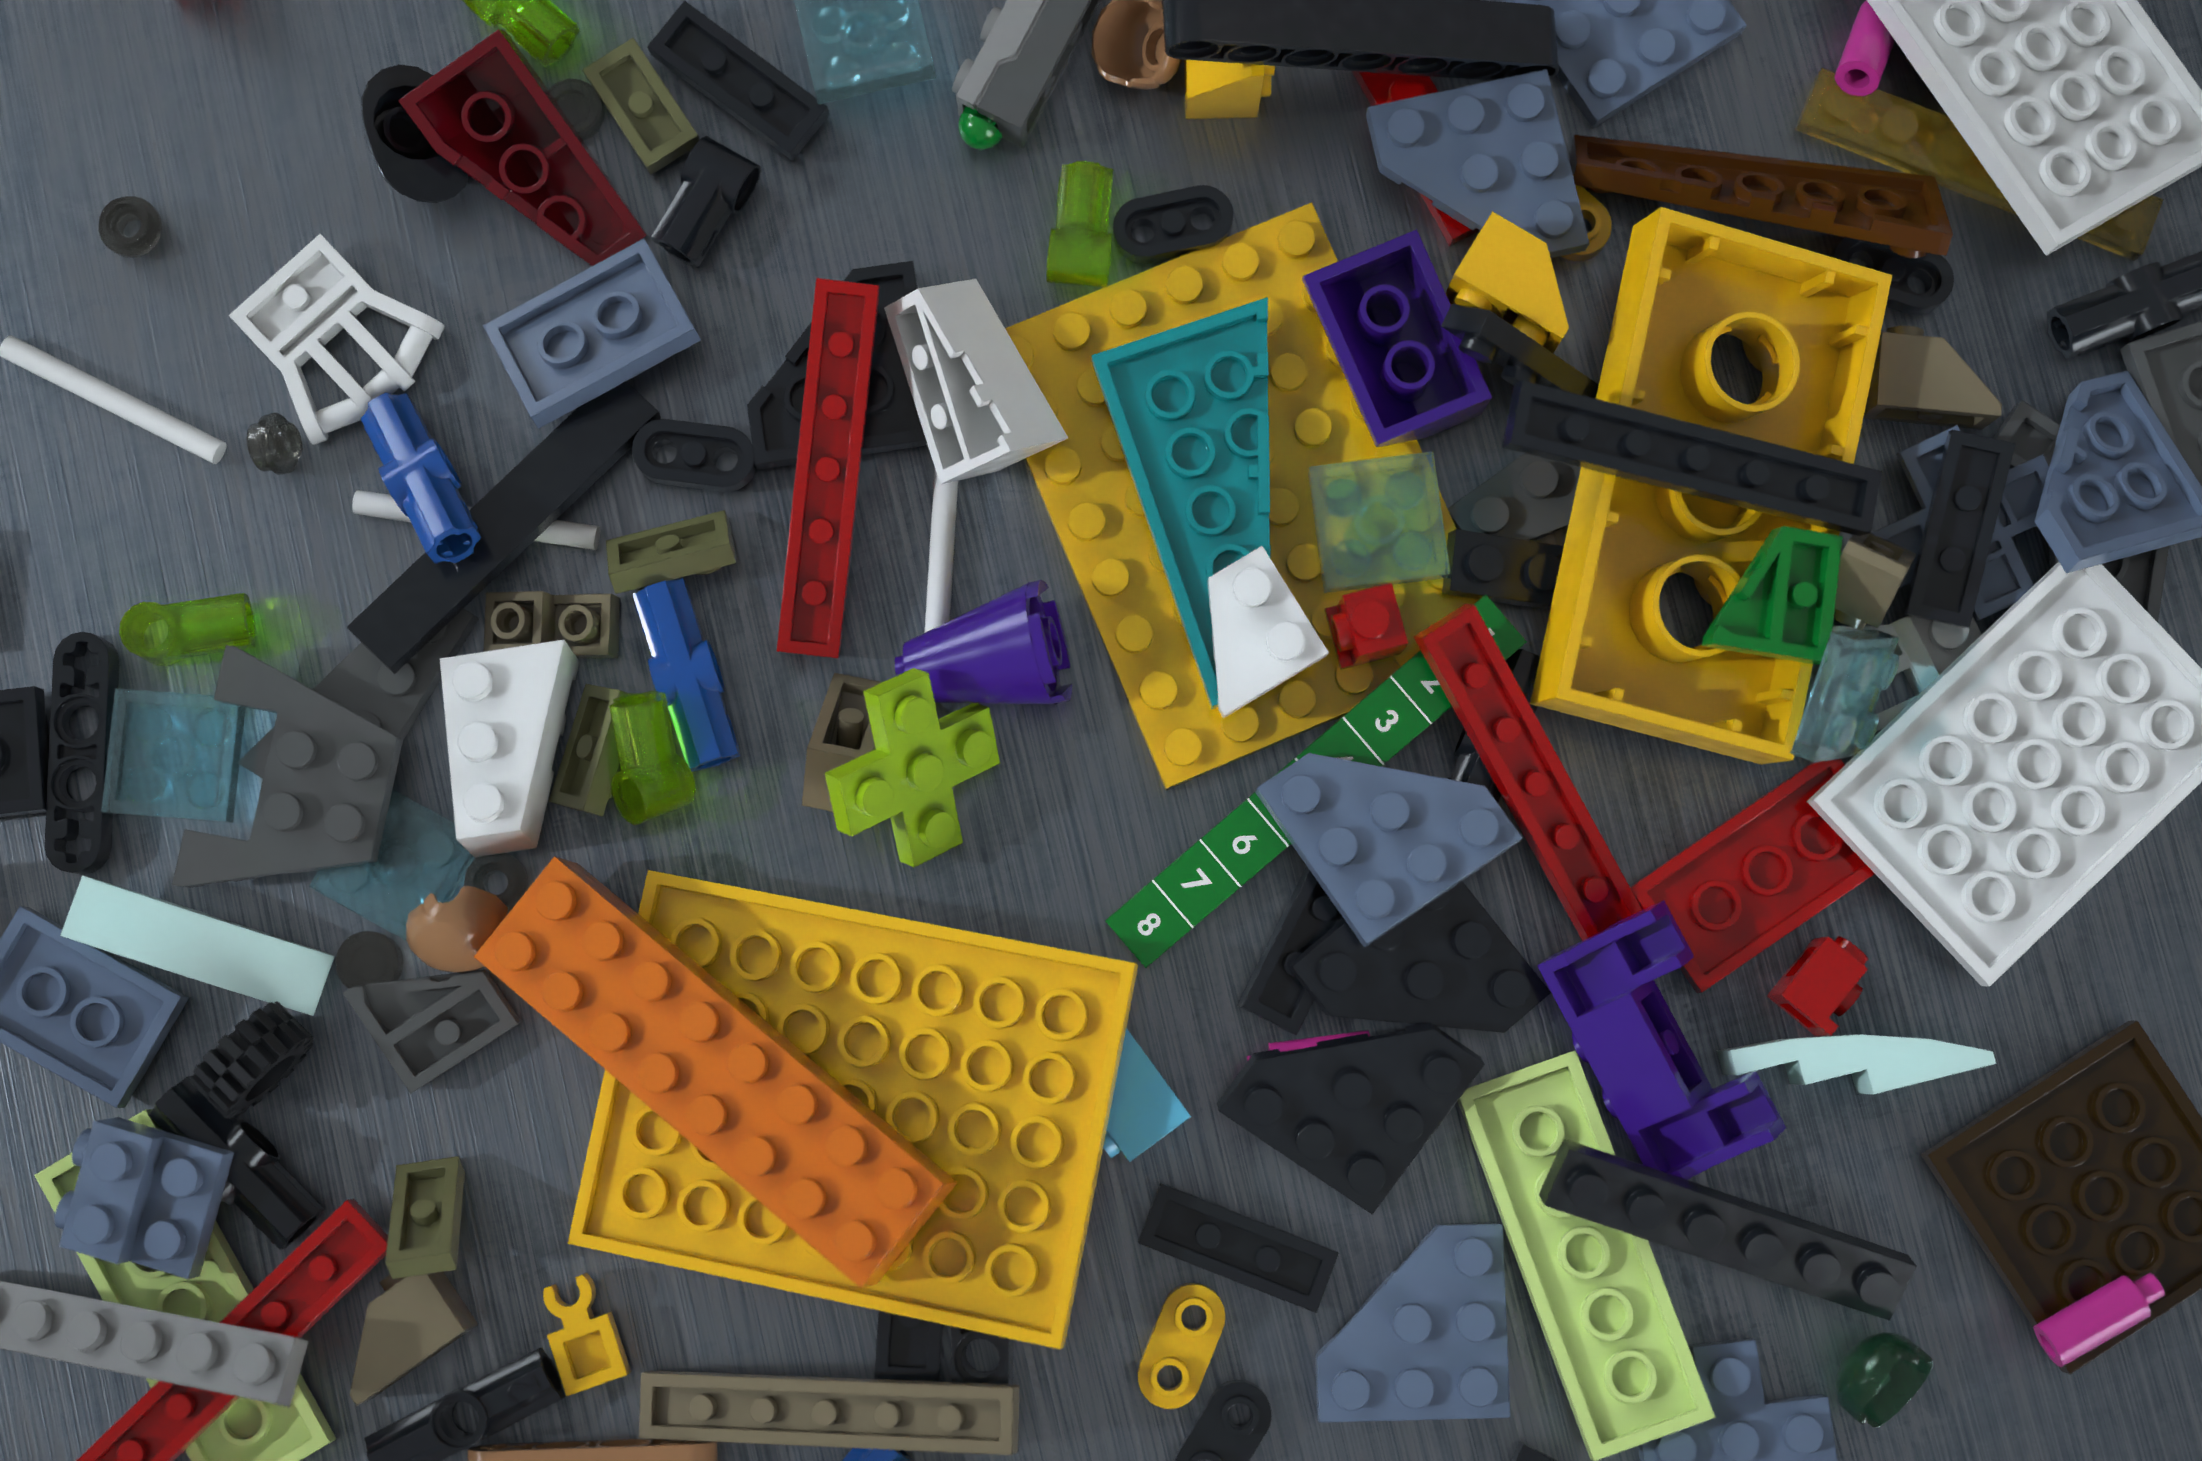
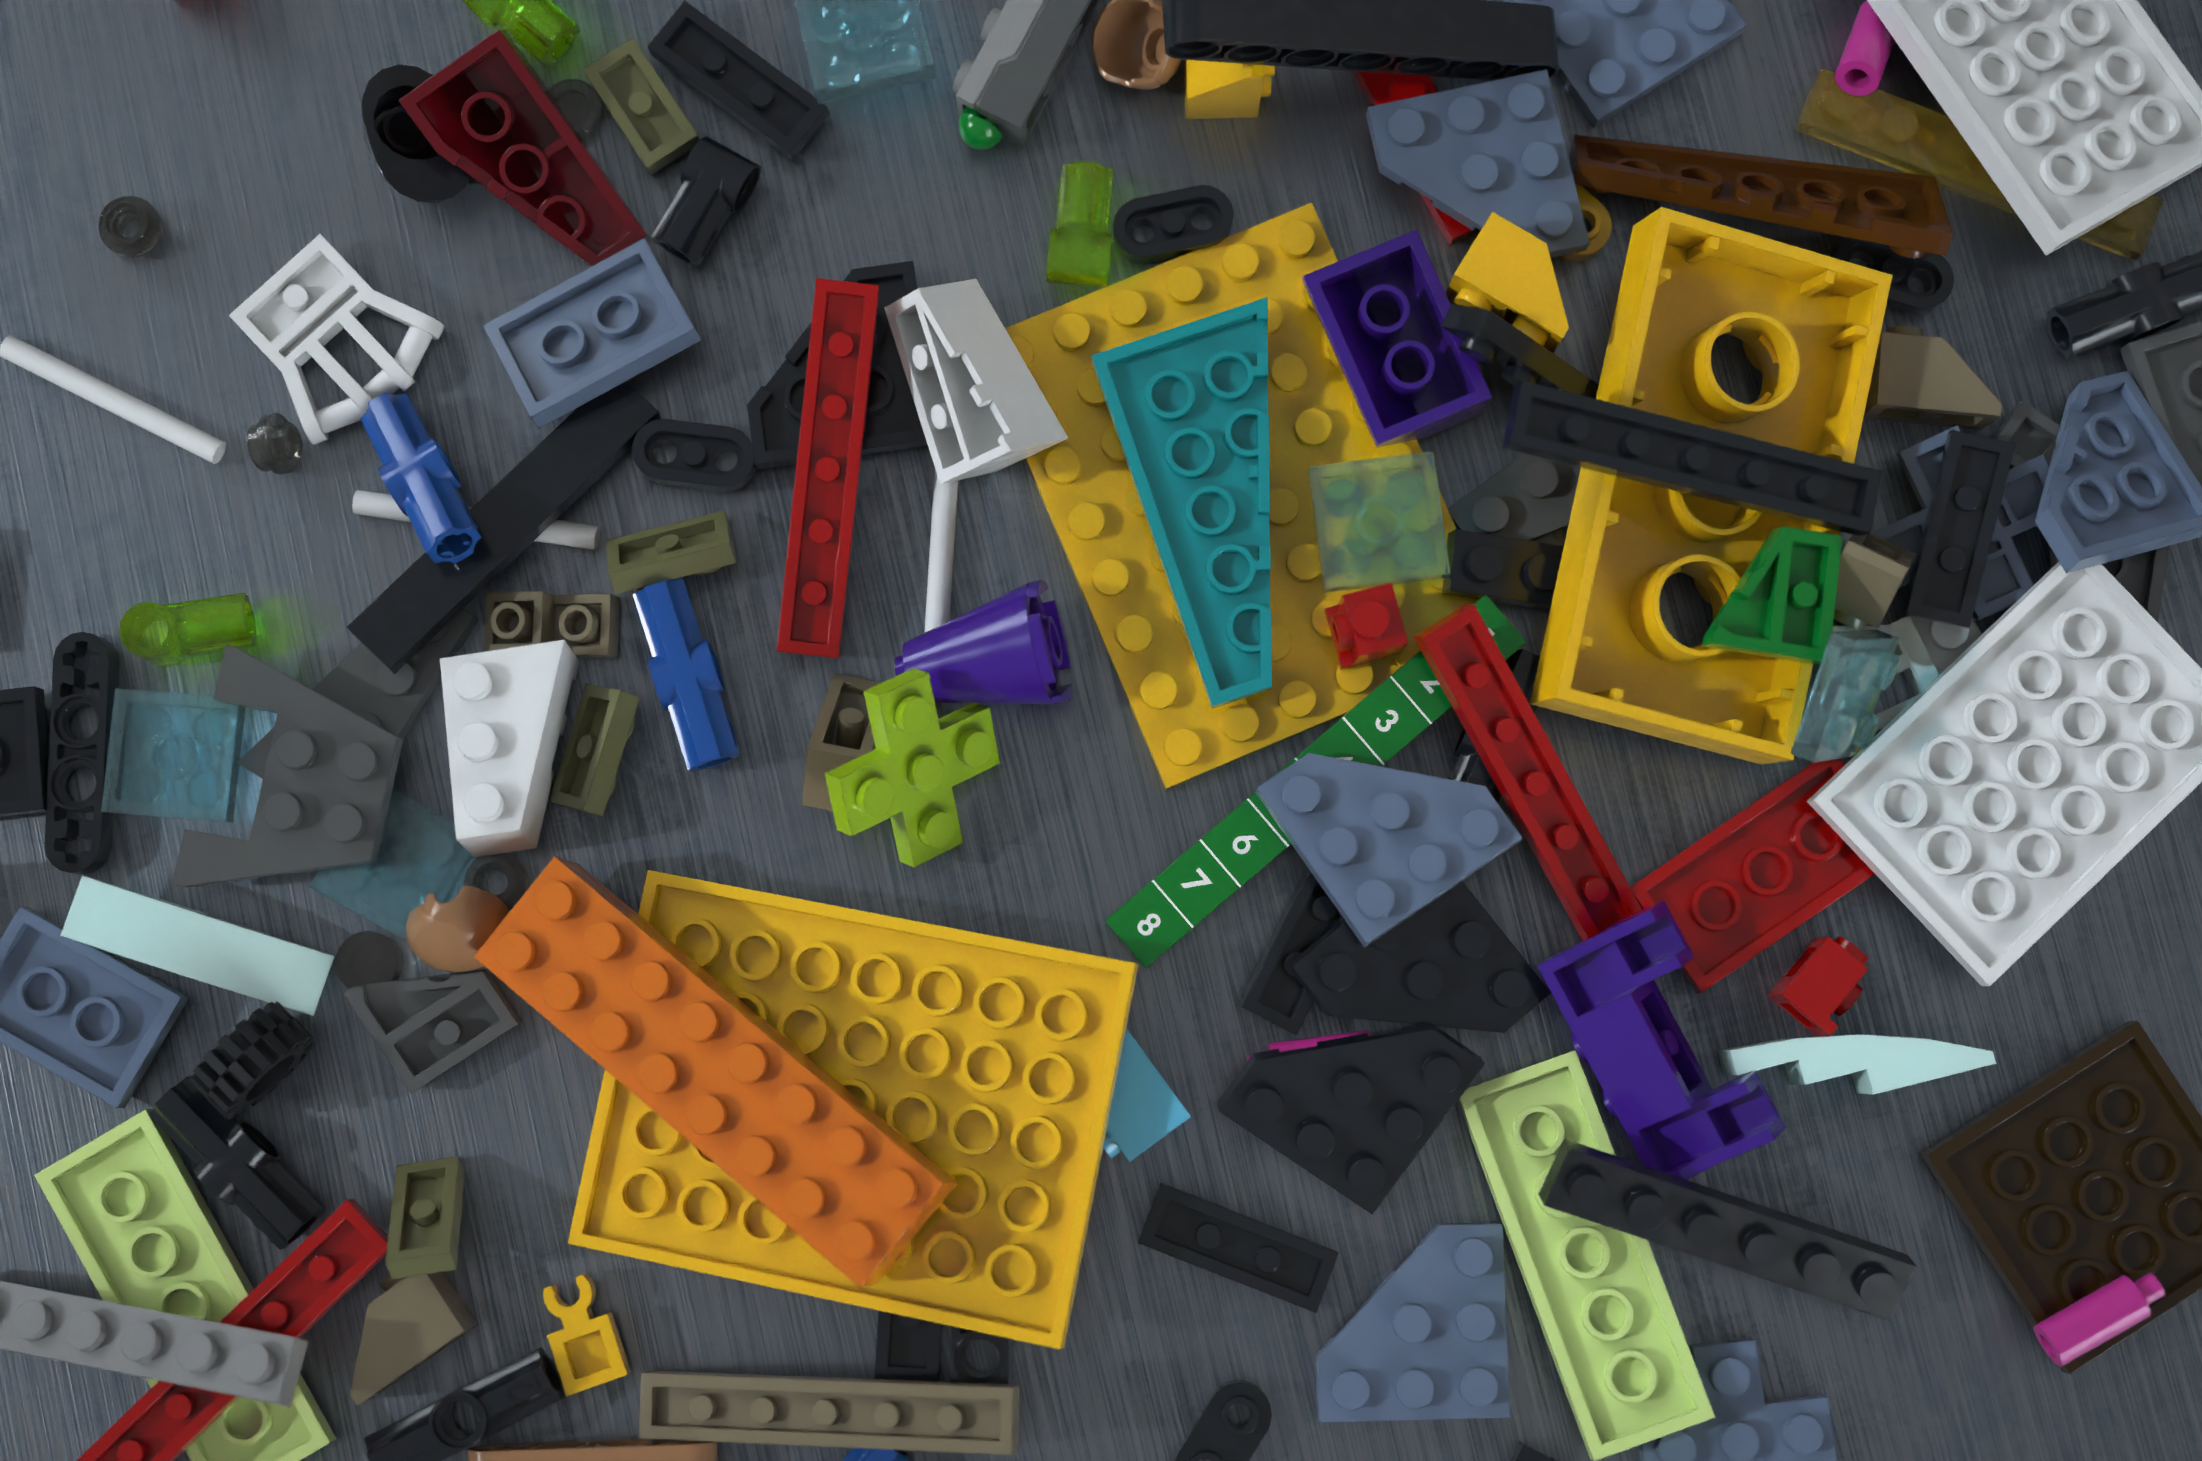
(143, 1197): sand blue plate -> none
(651, 773): clear neon green piece -> none
(1181, 1346): yellow plate -> none
(1257, 631): white wing -> none
(1880, 1377): clear green hair -> none

